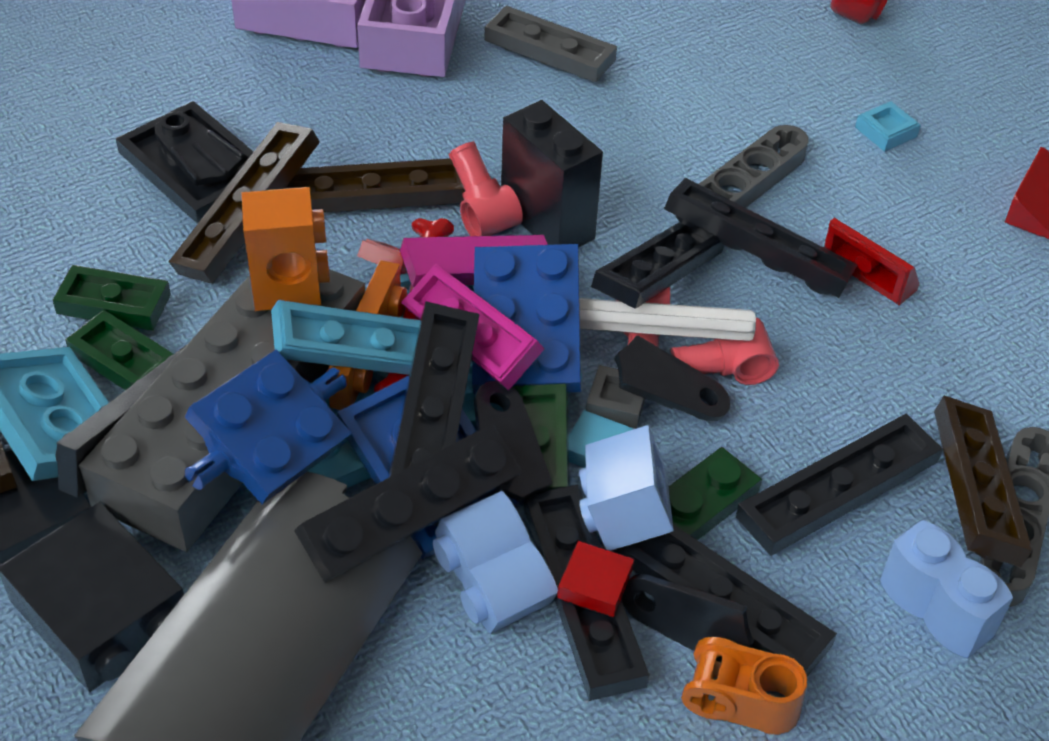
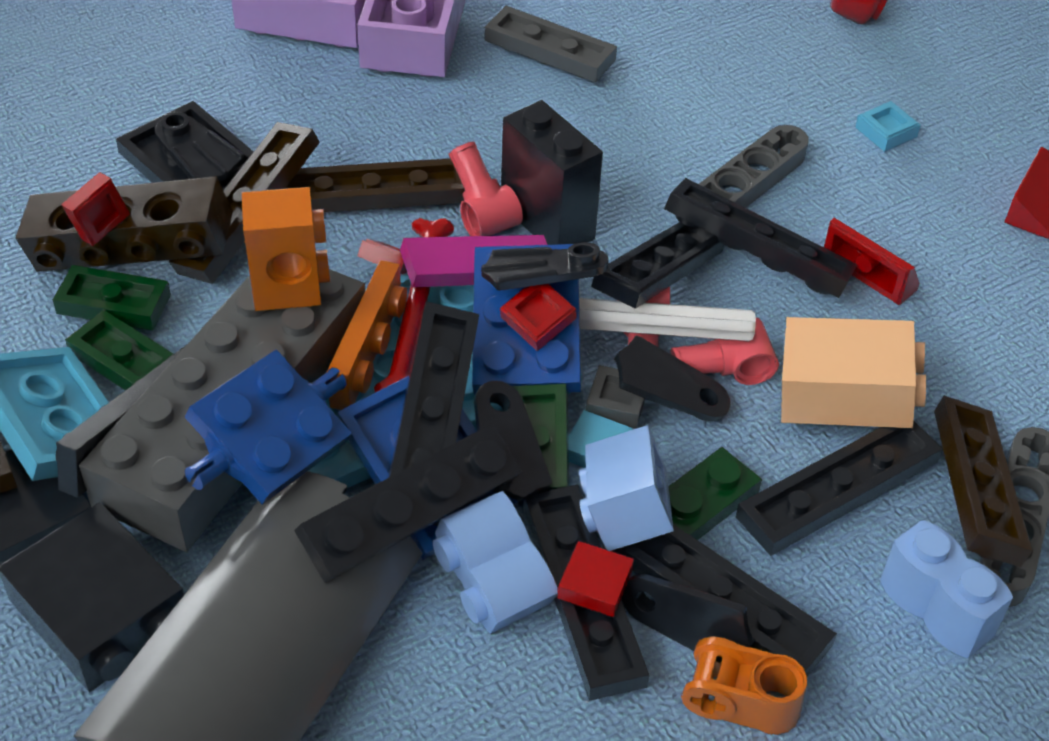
(95, 209): none -> red tile
(164, 224): none -> dark brown brick
(344, 337): medium azure tile -> none
(499, 343): dark pink tile -> none
(538, 314): none -> red tile
(542, 265): none -> black piece
(852, 372): none -> light nougat brick

